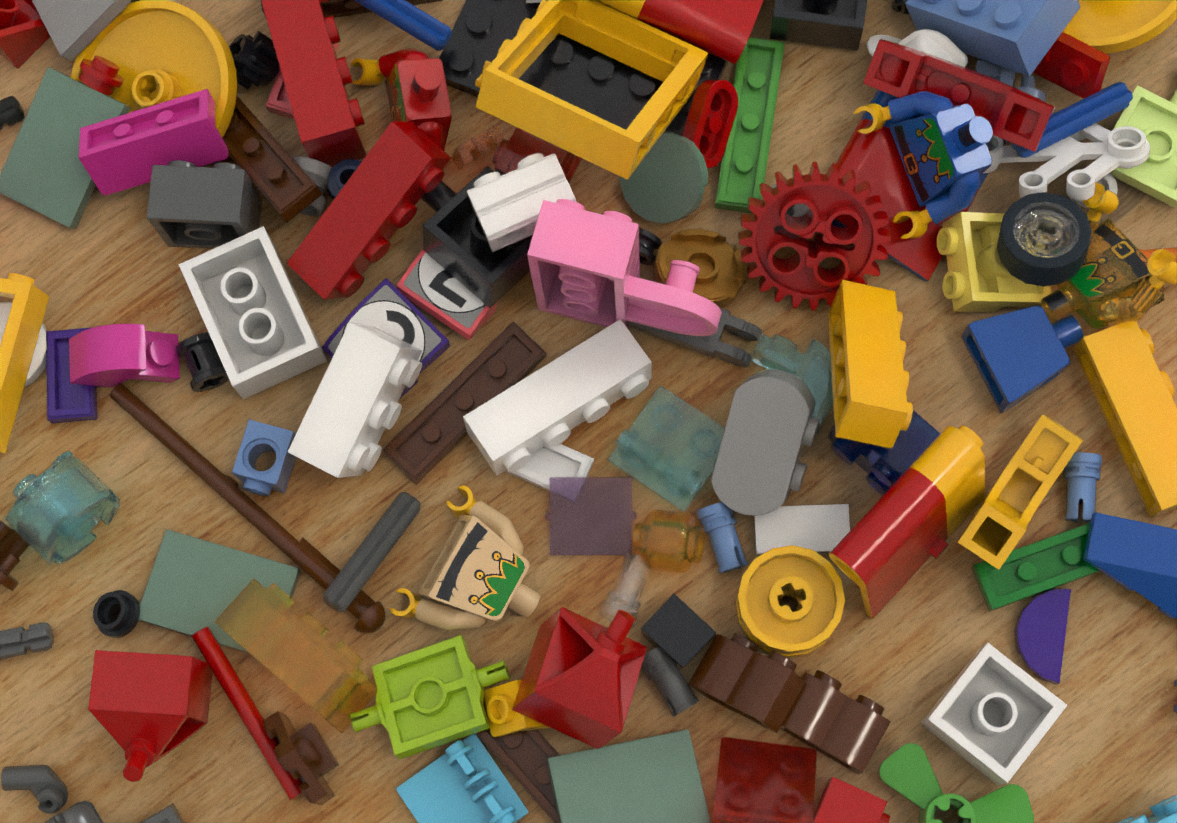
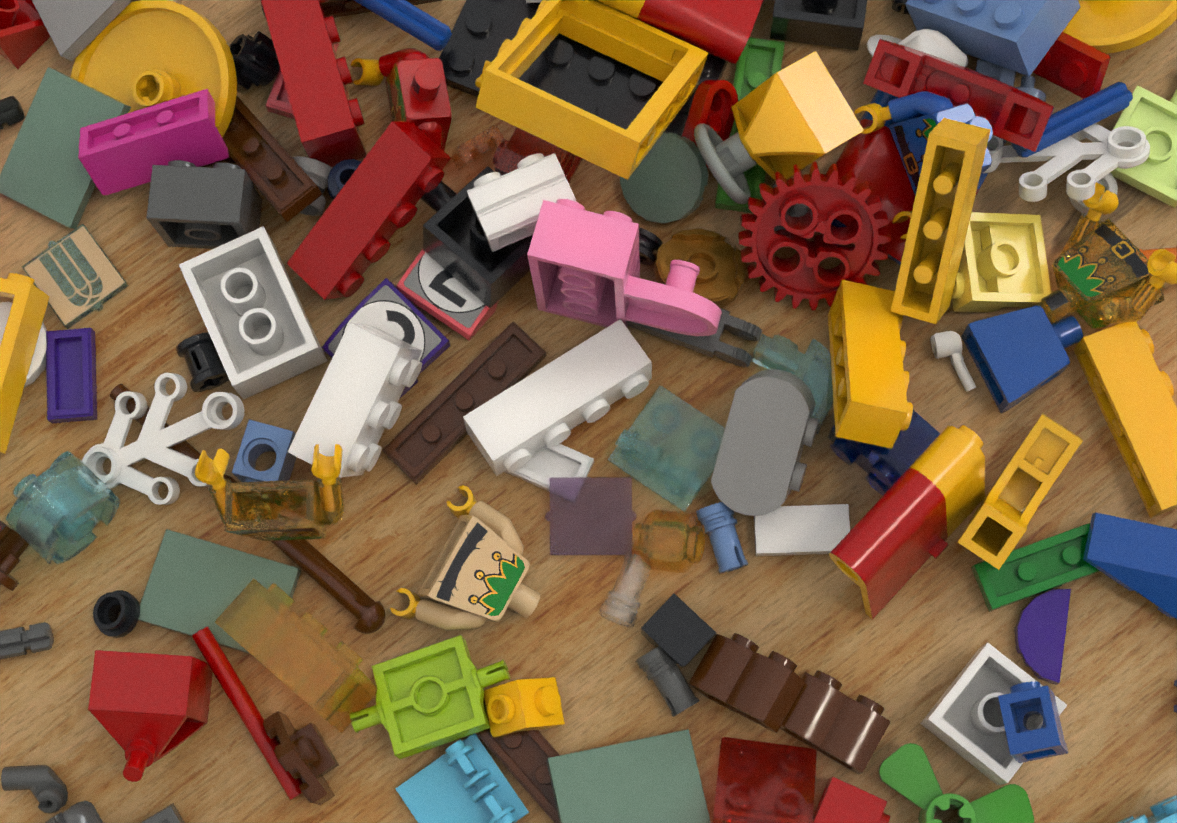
(75, 276): none -> piece
(100, 75): red plate -> none
(122, 352): dark pink brick -> none
(155, 441): none -> white plant
(277, 507): none -> clear yellow torso
(371, 552): dark grey axle -> none
(581, 676): red piece -> none
(781, 123): none -> yellow piece
(806, 579): yellow wheel -> none
(940, 219): none -> yellow brick
(950, 344): none -> white hand
(1016, 708): none -> blue brick
(1033, 256): wheel -> none
(1081, 477): medium blue pin -> none

